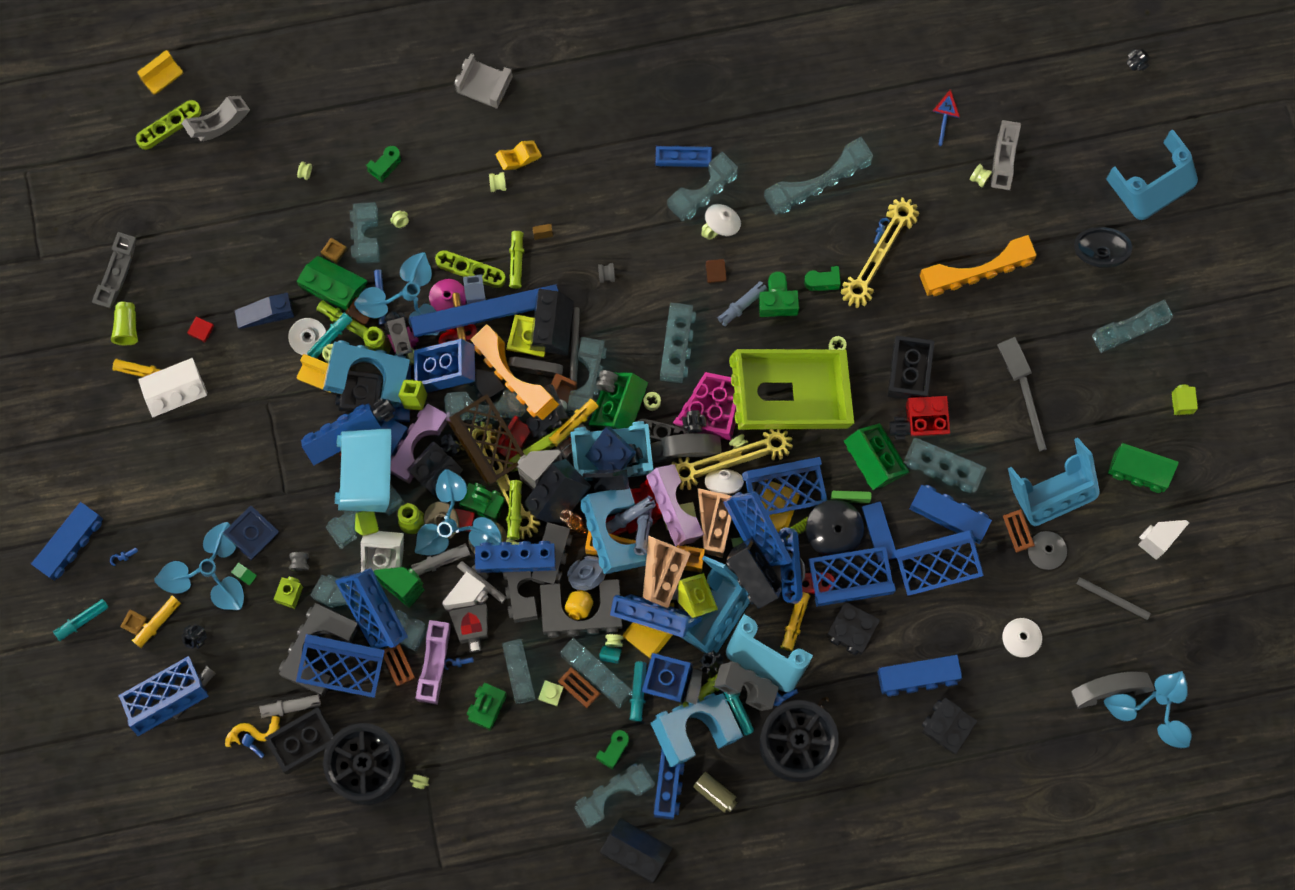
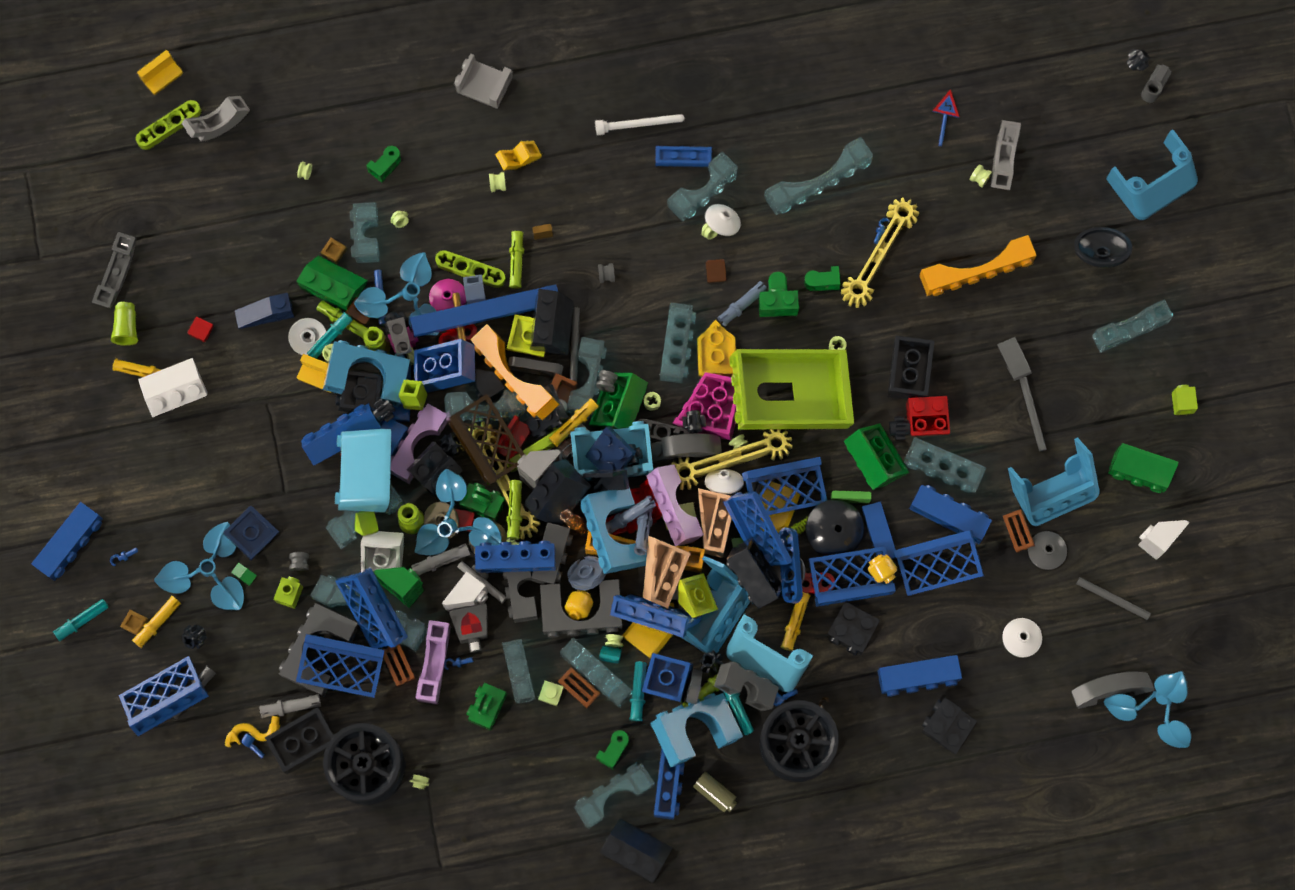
(603, 127): none -> white piece
(714, 350): none -> yellow tile
(882, 568): none -> yellow head
(1156, 83): none -> dark grey piece

